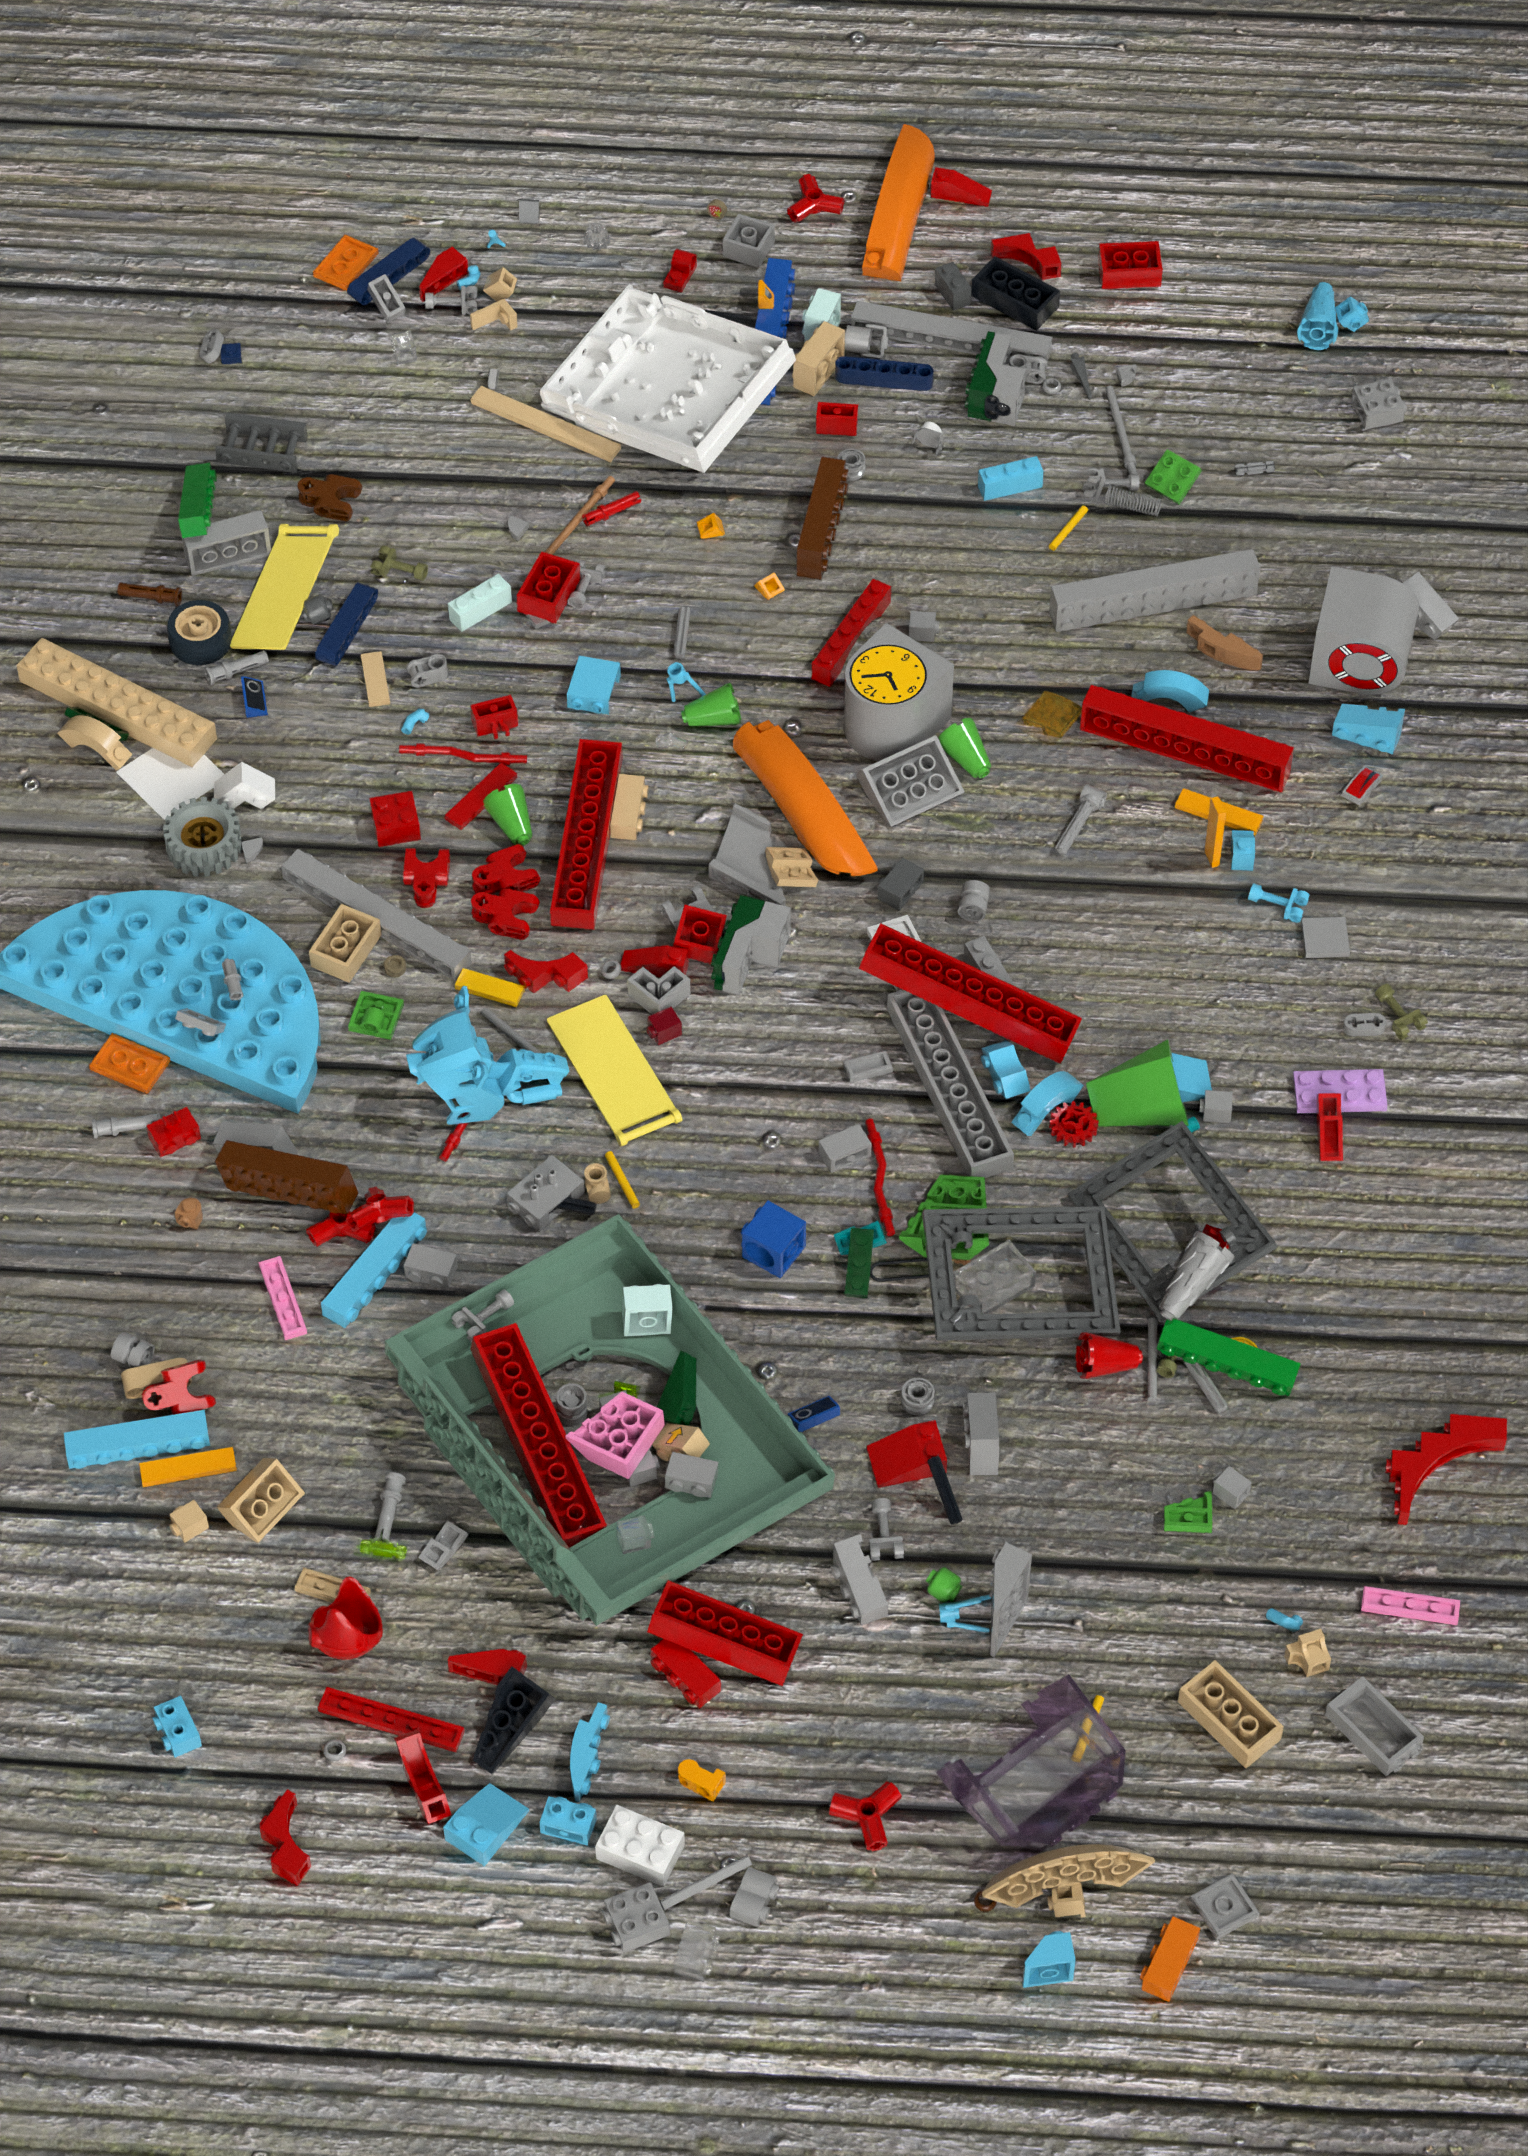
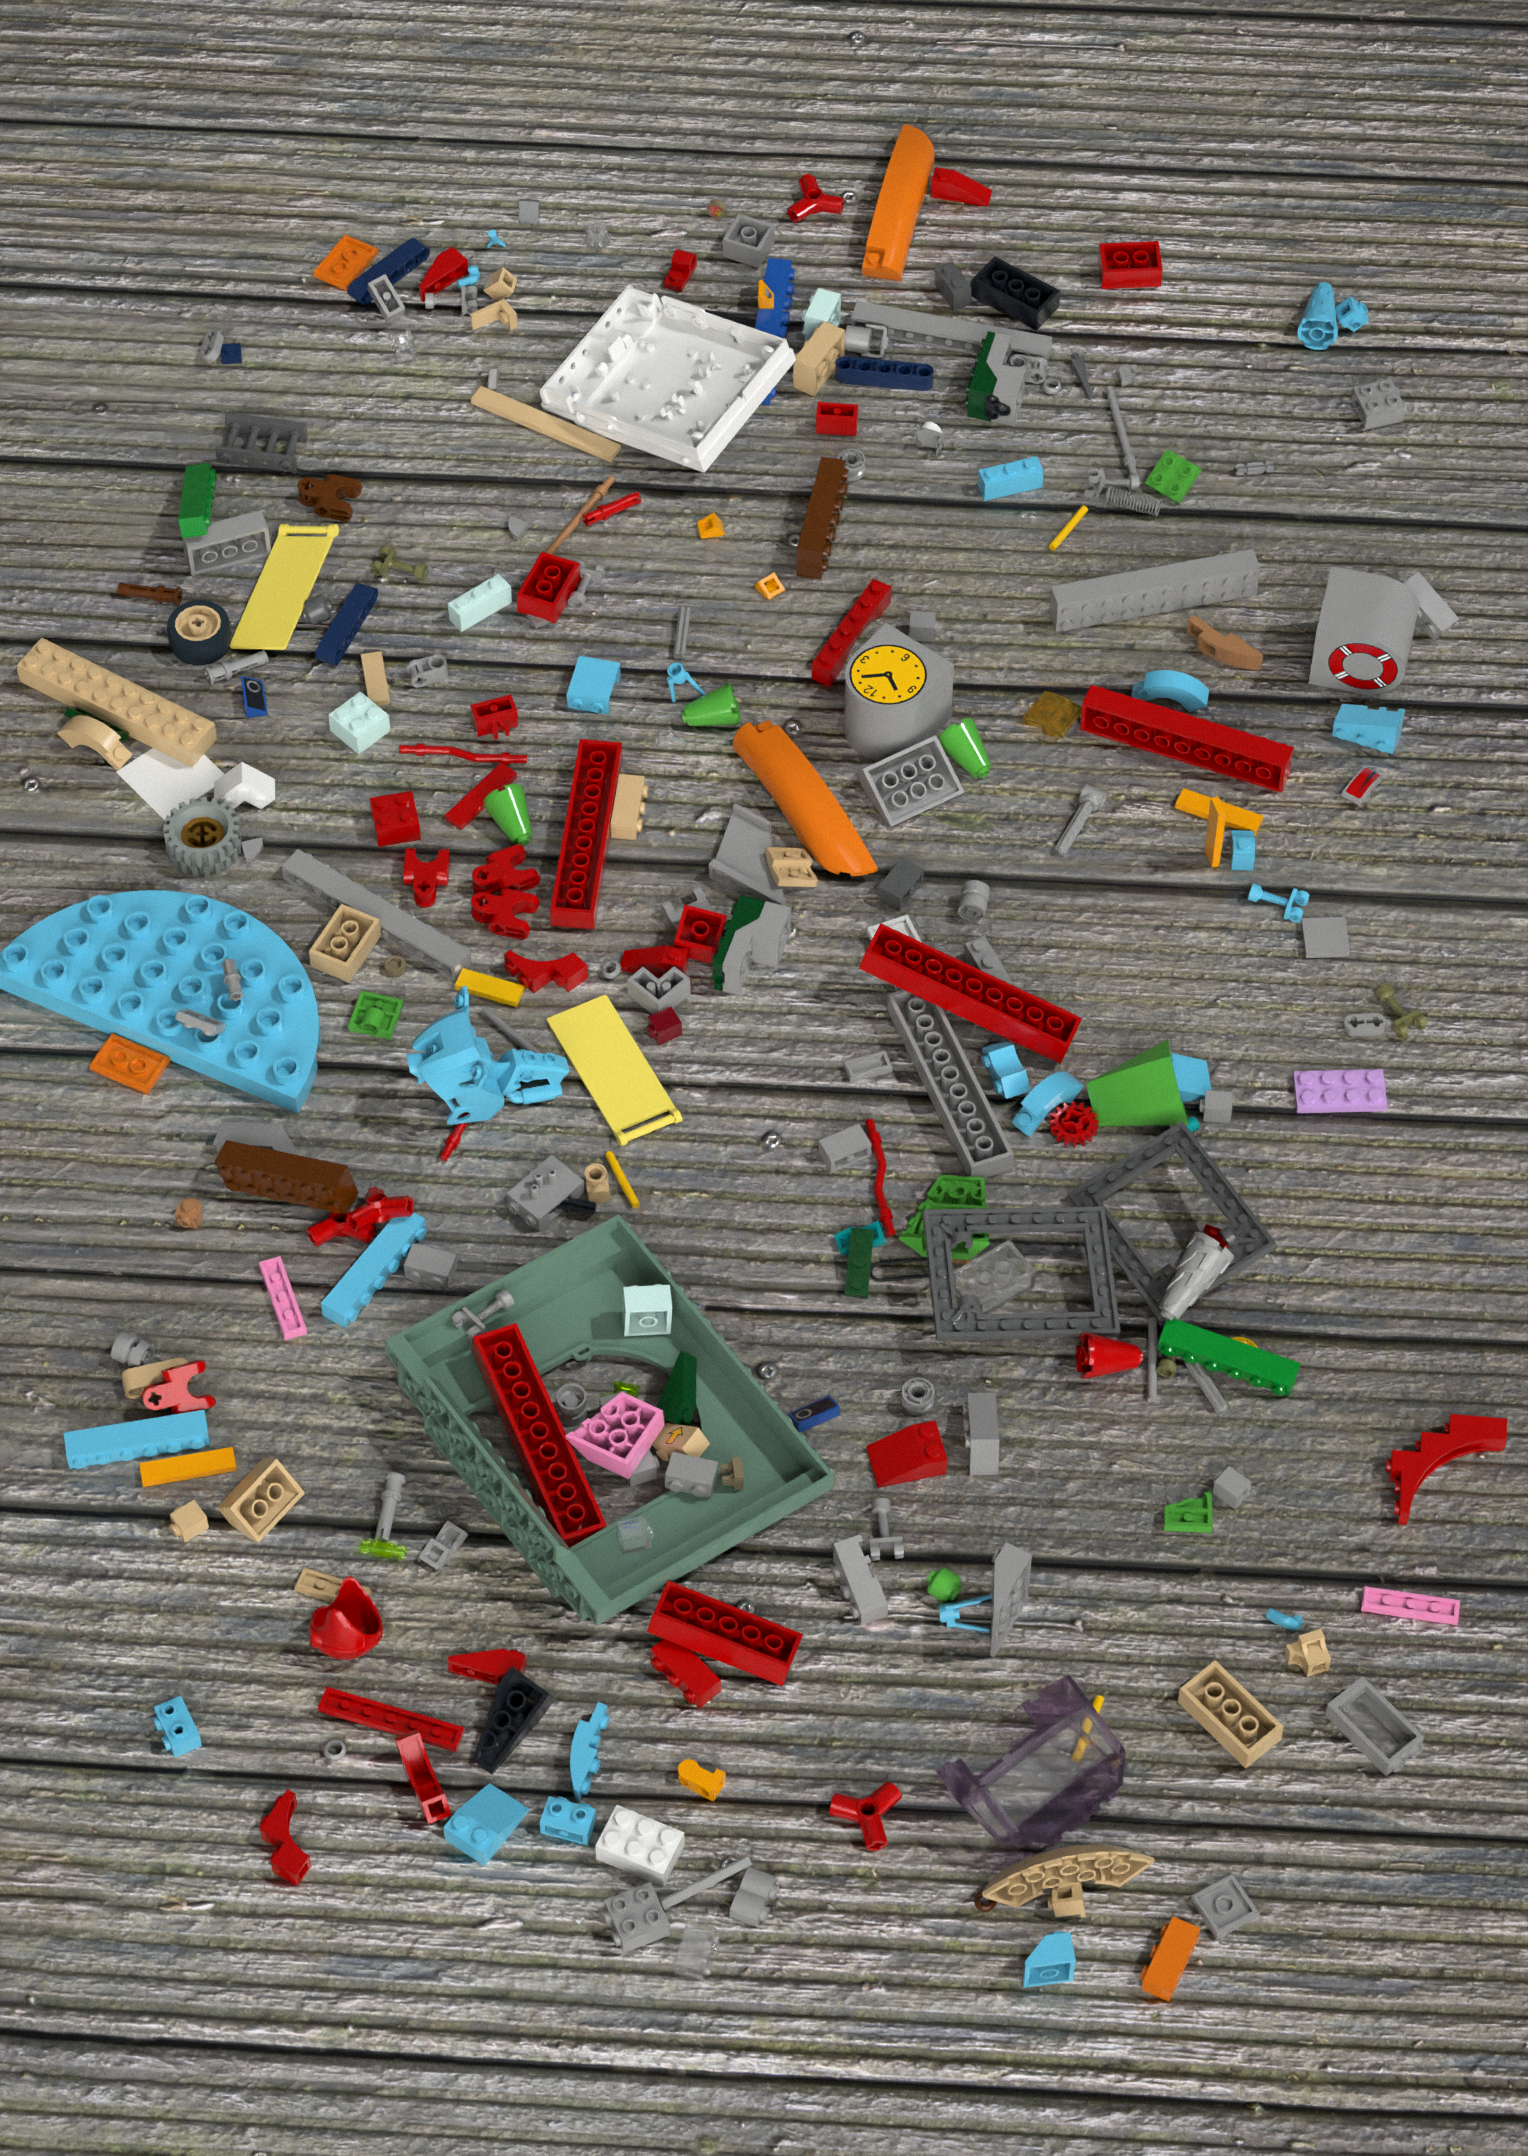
(114, 1125): light grey pin -> none
(173, 1132): red brick -> none
(359, 722): none -> light aqua brick
(412, 718): medium azure arm -> none
(735, 1472): none -> dark tan tile
(773, 1239): blue brick -> none
(945, 1490): black axle -> none
(1021, 248): red arch -> none
(1329, 1126): red slope -> none

